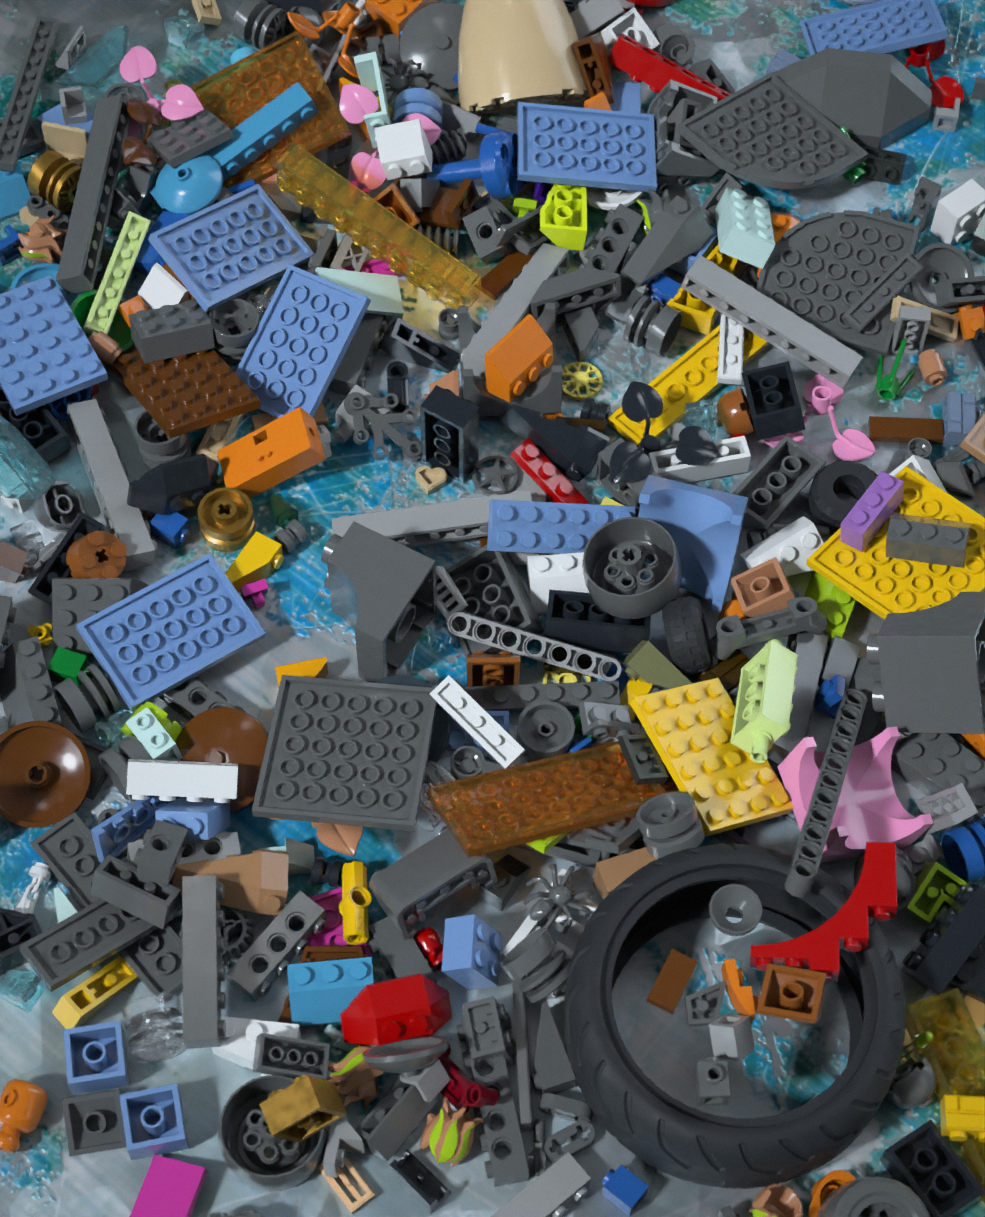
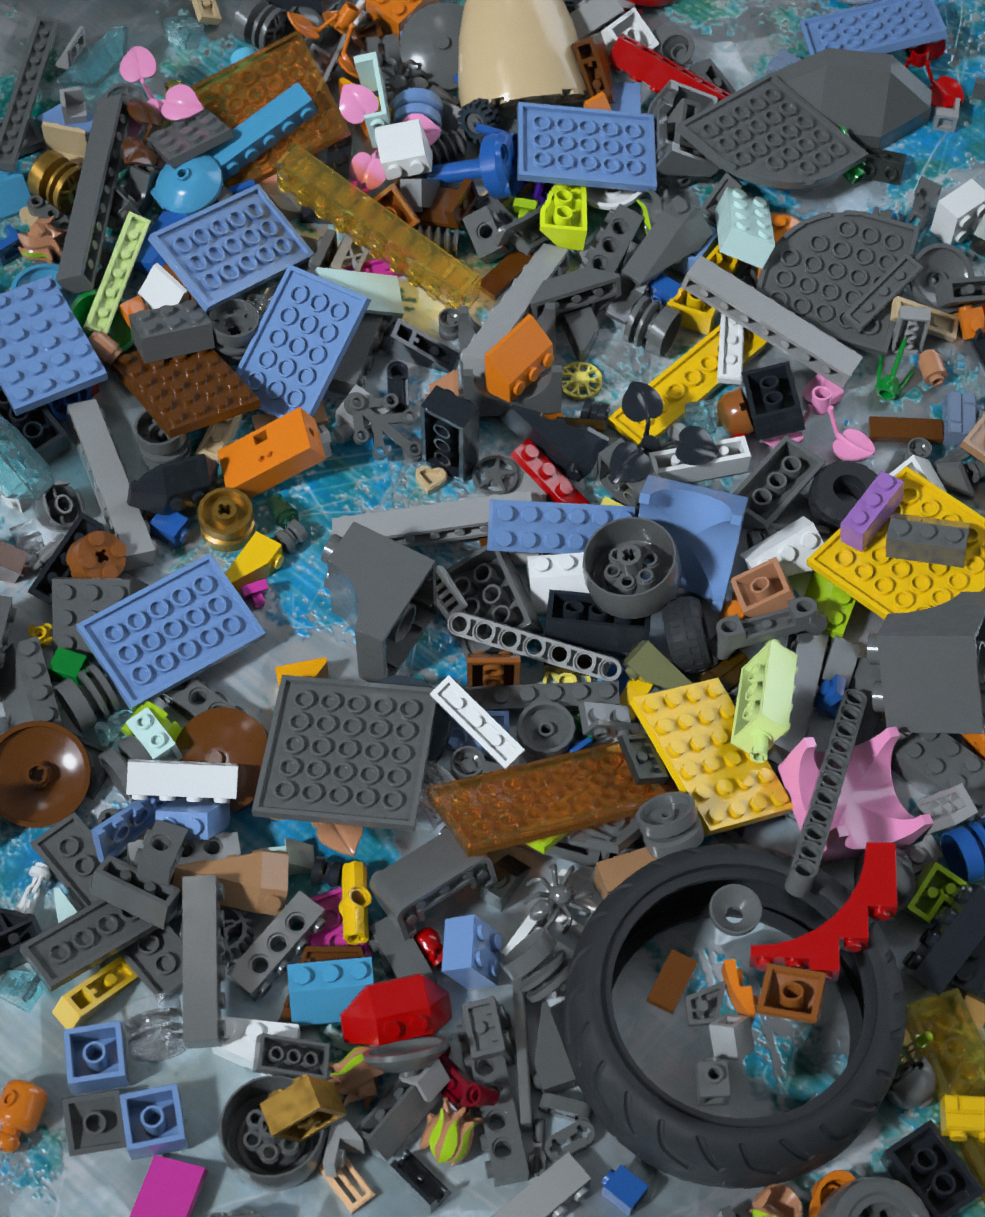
(477, 112): none -> black wheel

